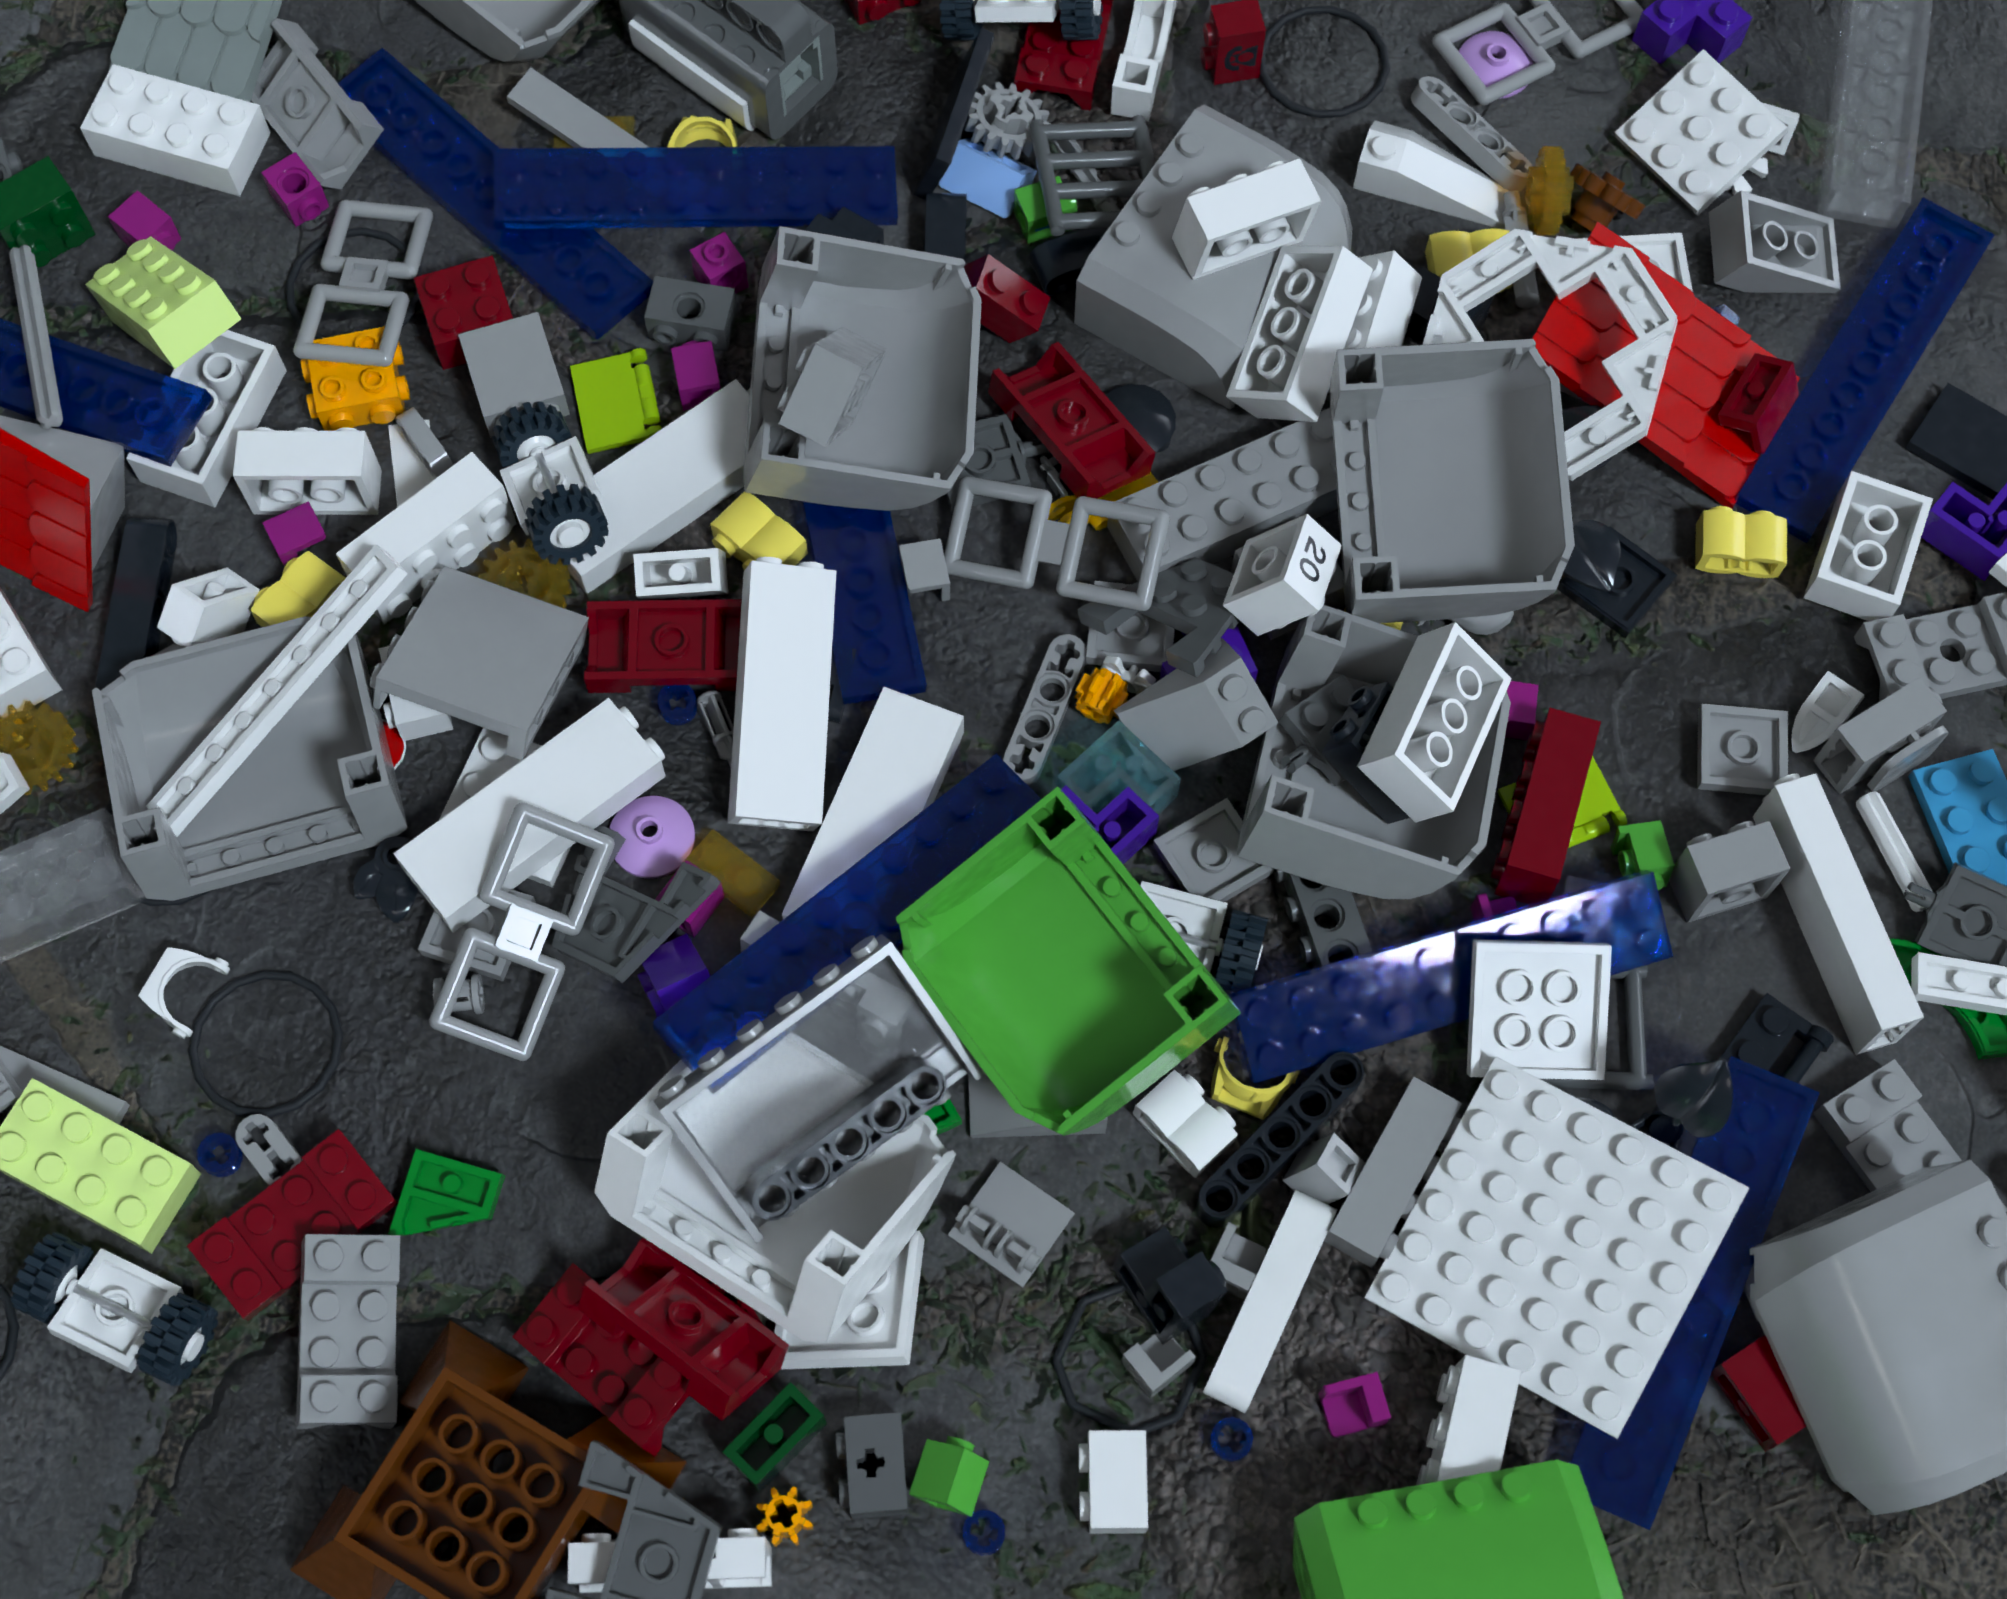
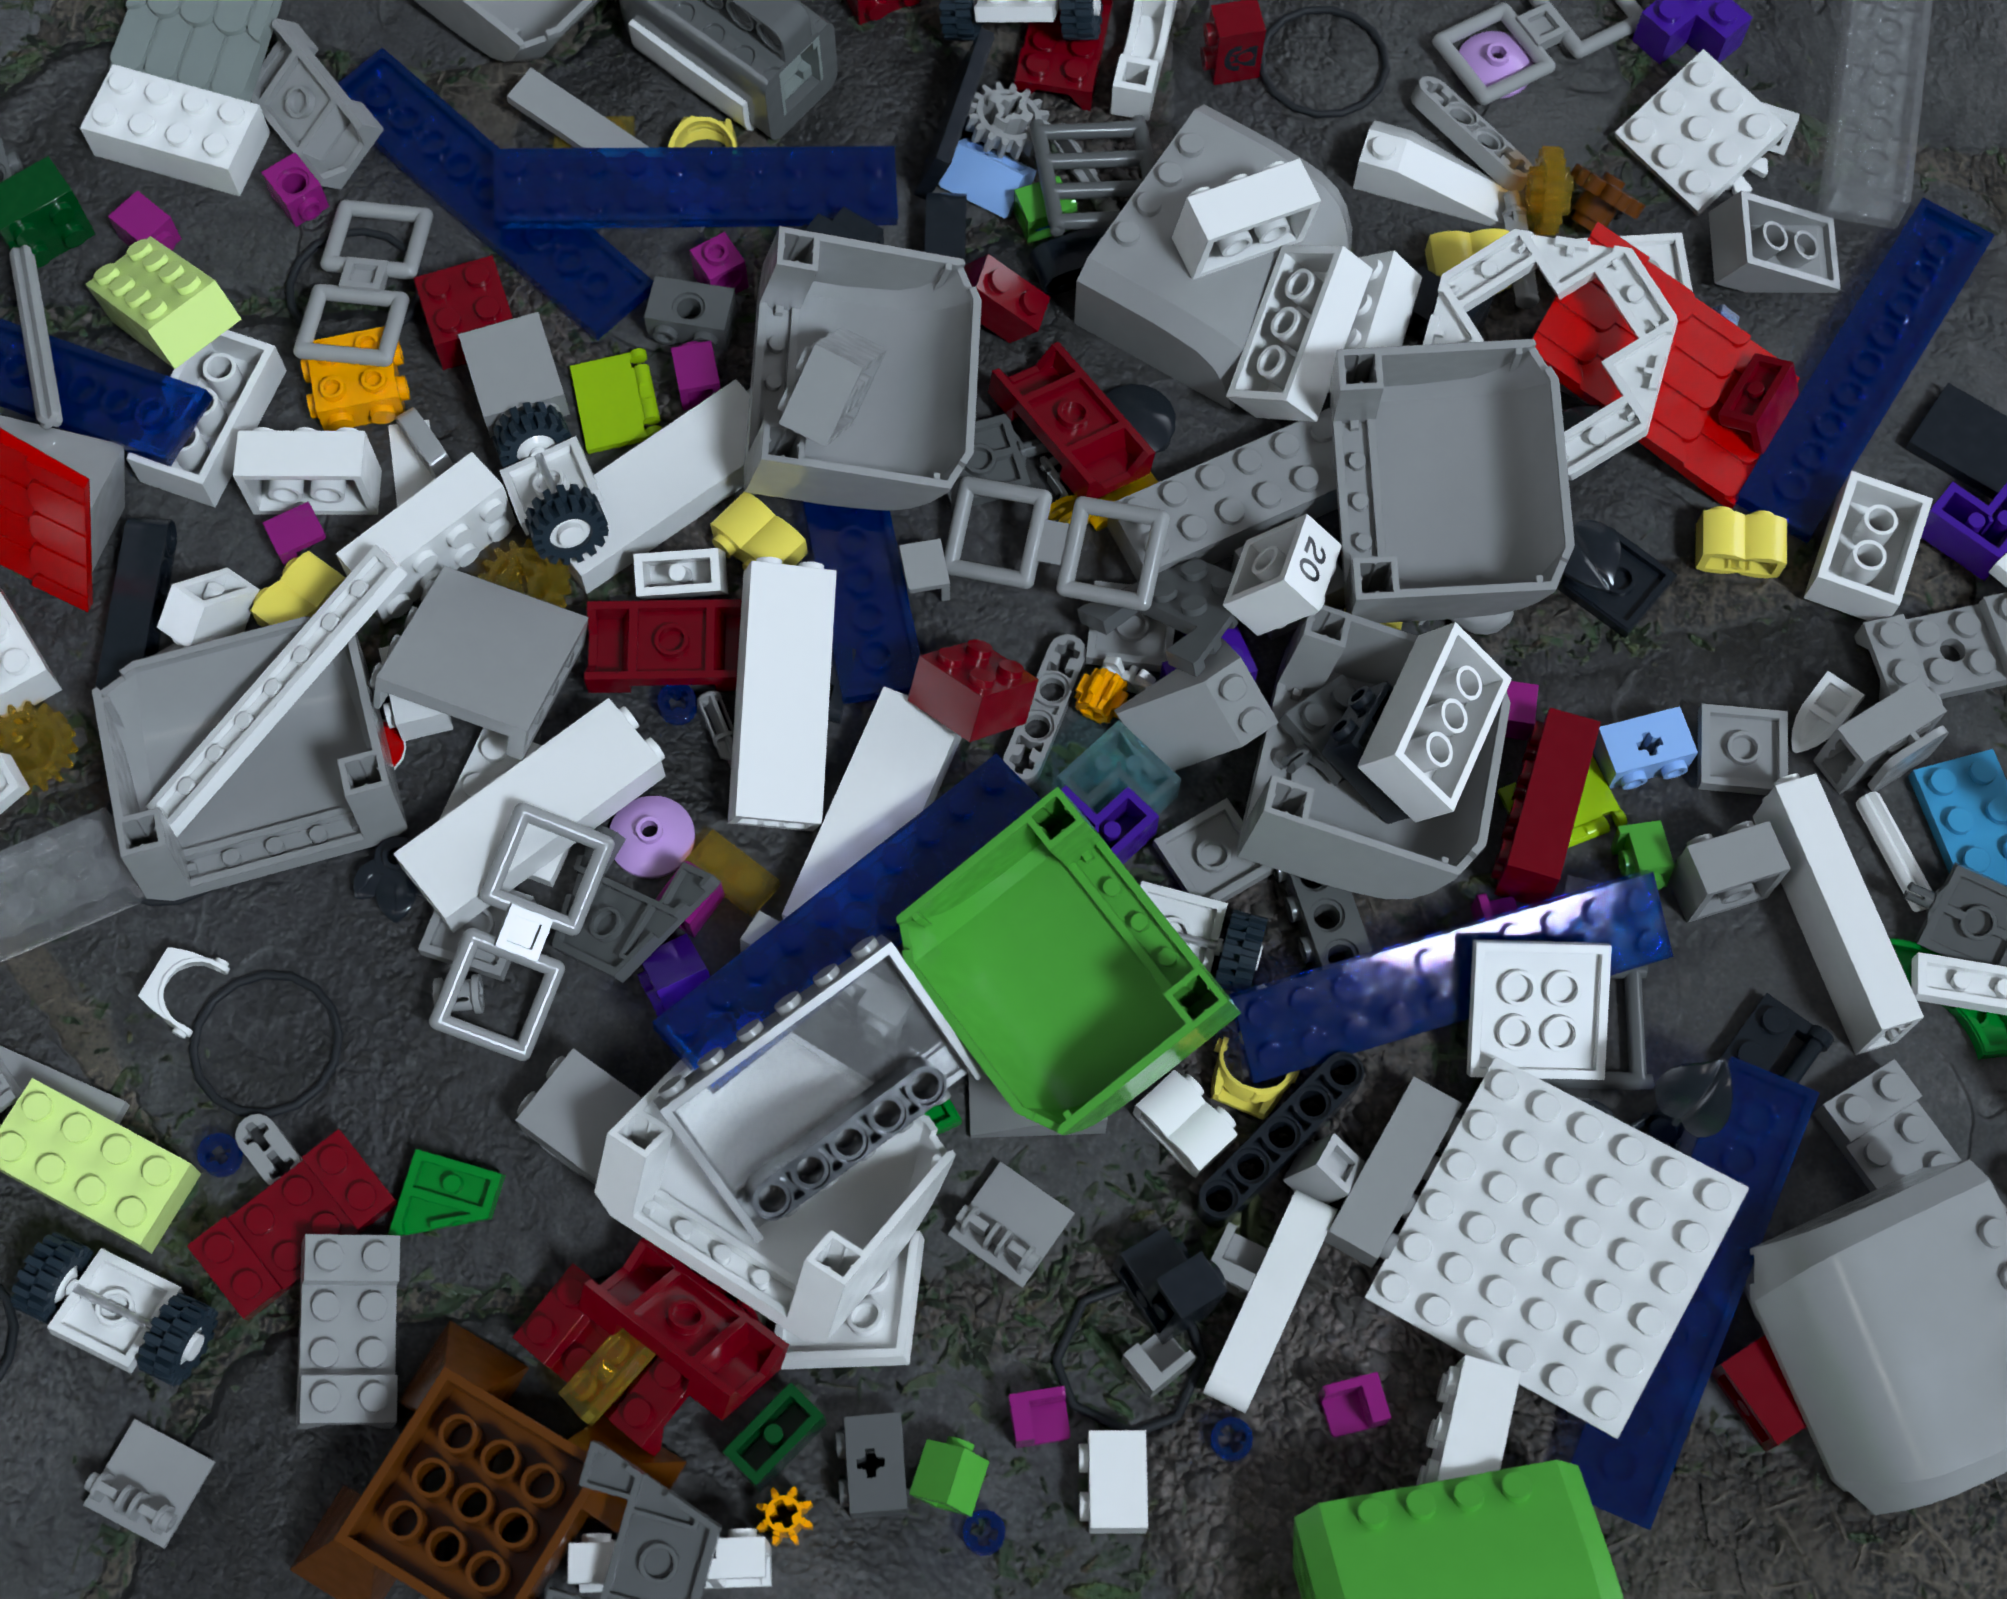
(148, 1483): none -> light grey hinge
(575, 1112): none -> light grey brick
(606, 1376): none -> clear yellow plate
(973, 689): none -> dark red brick
(1039, 1417): none -> magenta panel
(1659, 733): none -> light blue brick

